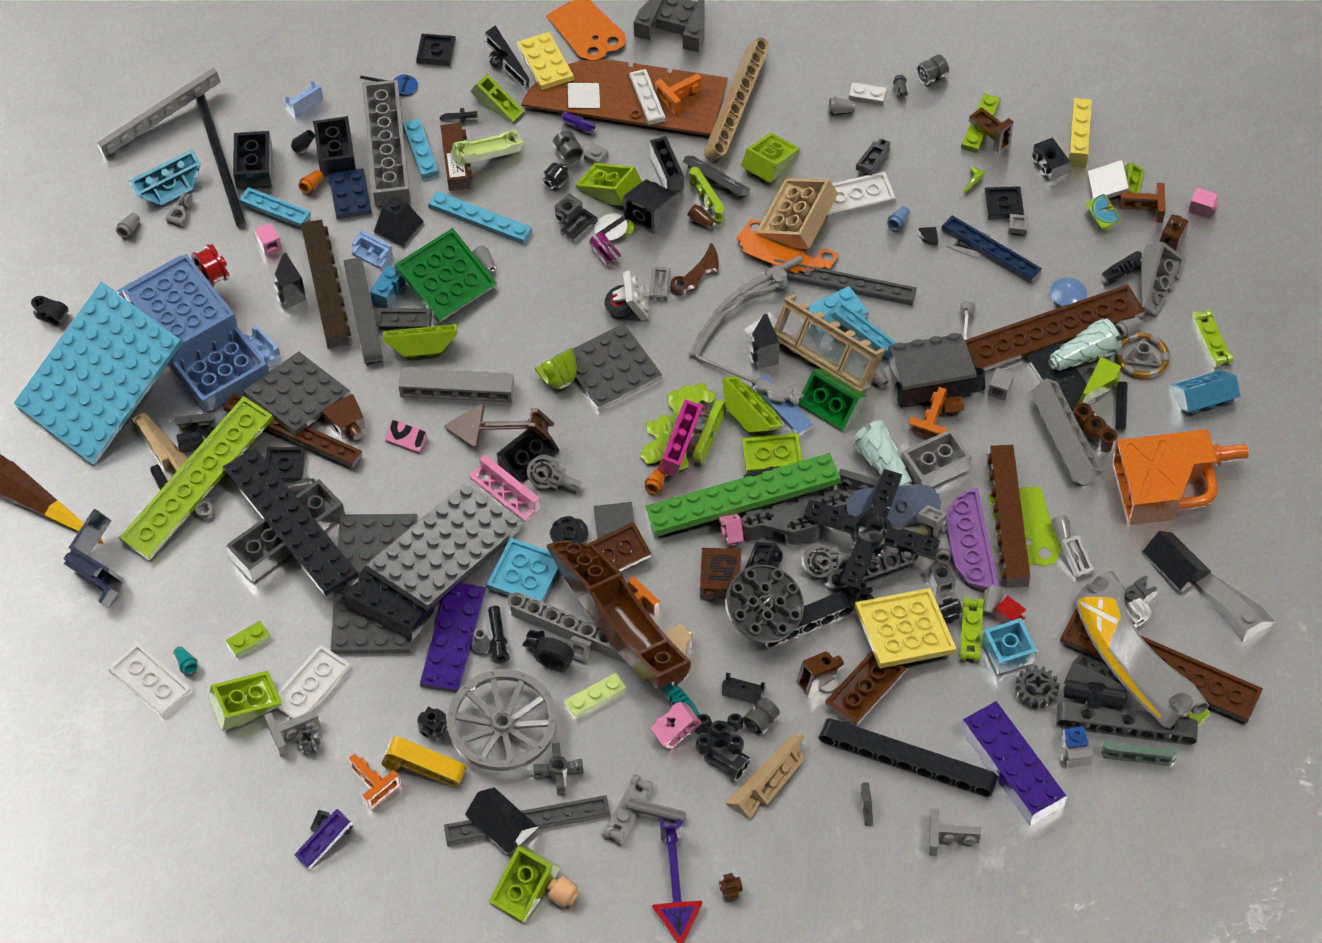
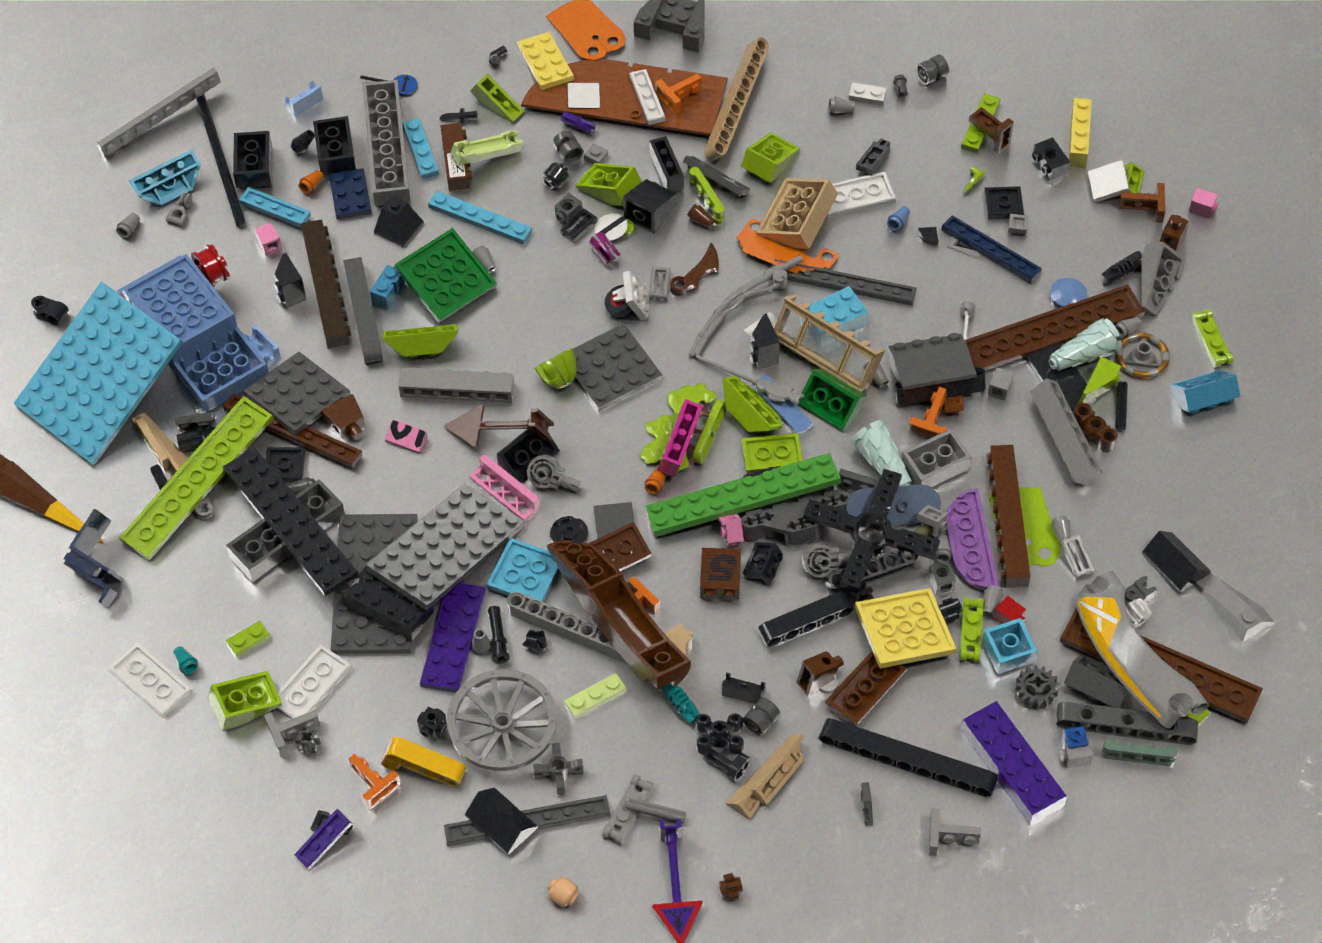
(372, 249): light blue hinge -> none
(404, 317): dark grey plate -> none
(436, 49): black tile -> none
(511, 65): black slope -> none
(524, 883): lime slope -> none
(554, 654): black tyre -> none
(580, 647): light grey plate -> none
(675, 725): bright pink brick -> none
(764, 603): dark grey bracket -> none
(862, 327): medium azure plate -> none
(1095, 694): black piece -> none
(1103, 212): slope -> none
(1159, 468): orange piece -> none

